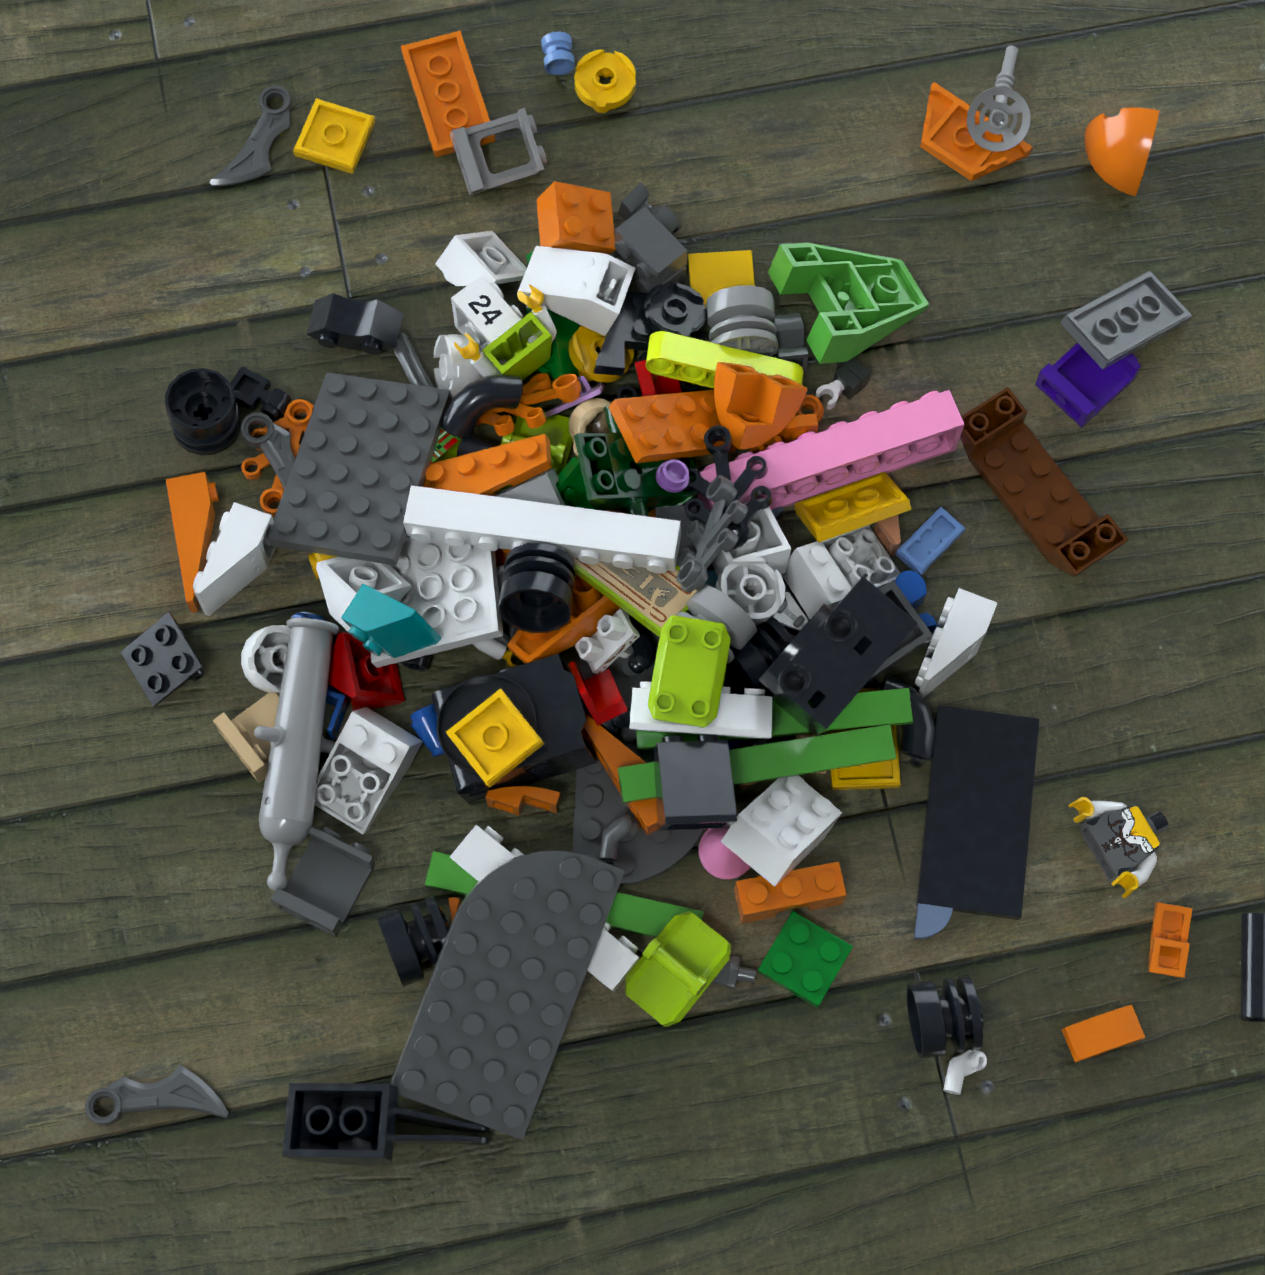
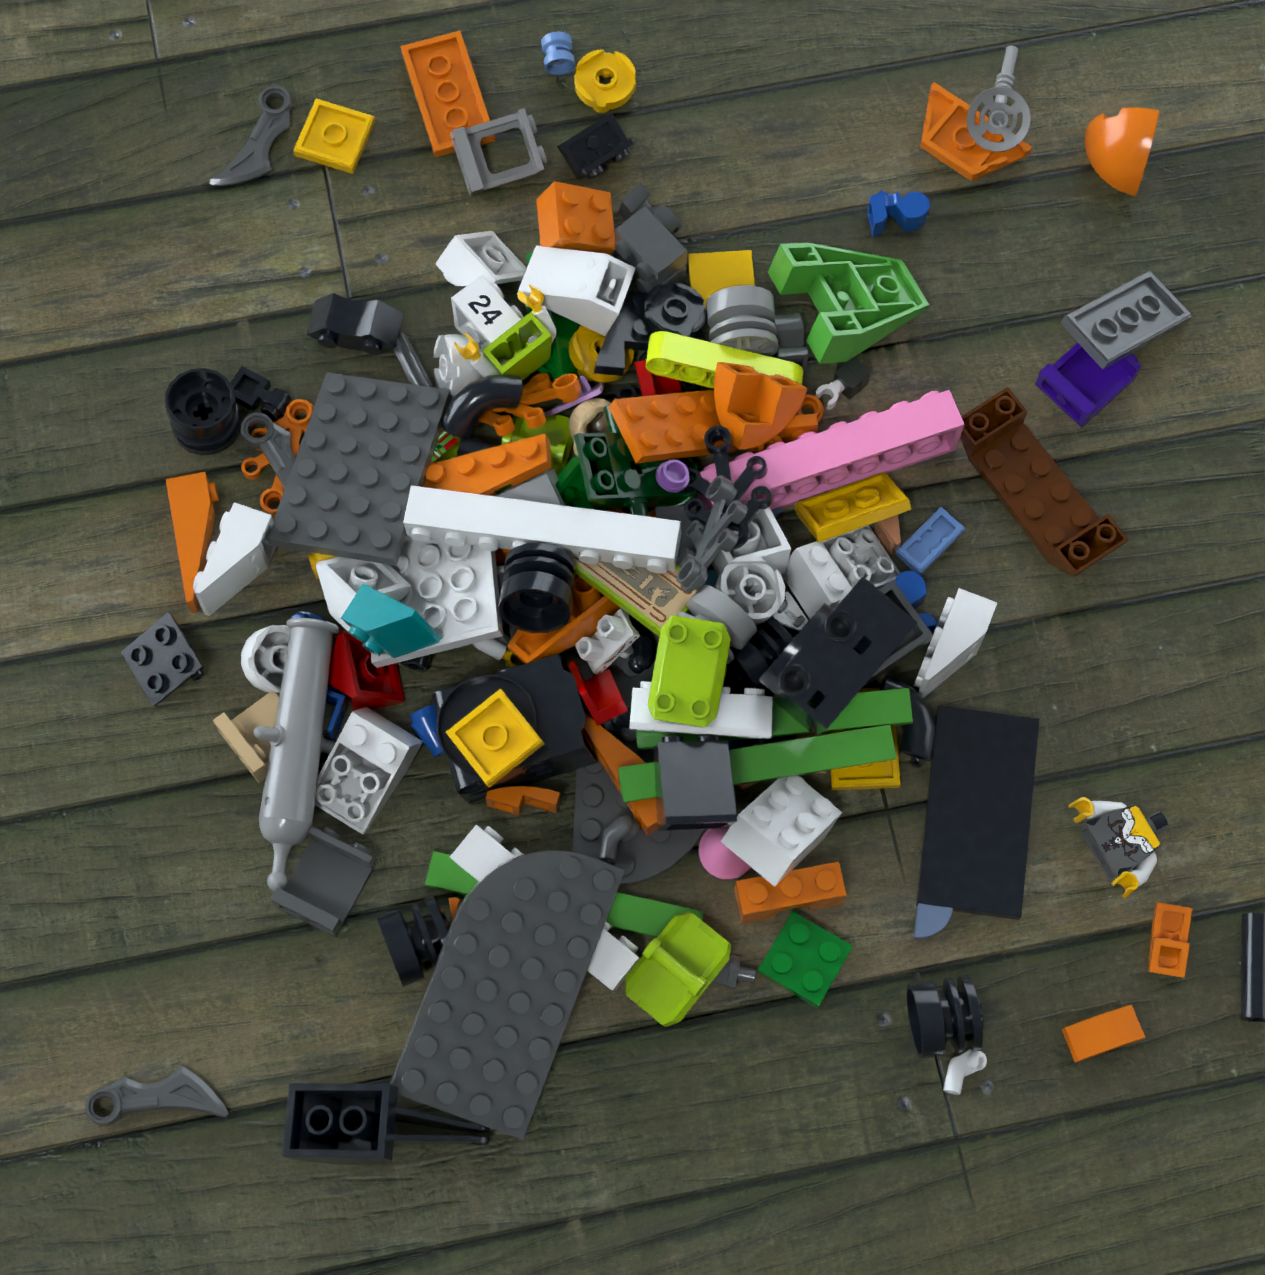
(595, 146): none -> black bracket
(907, 211): none -> blue leg

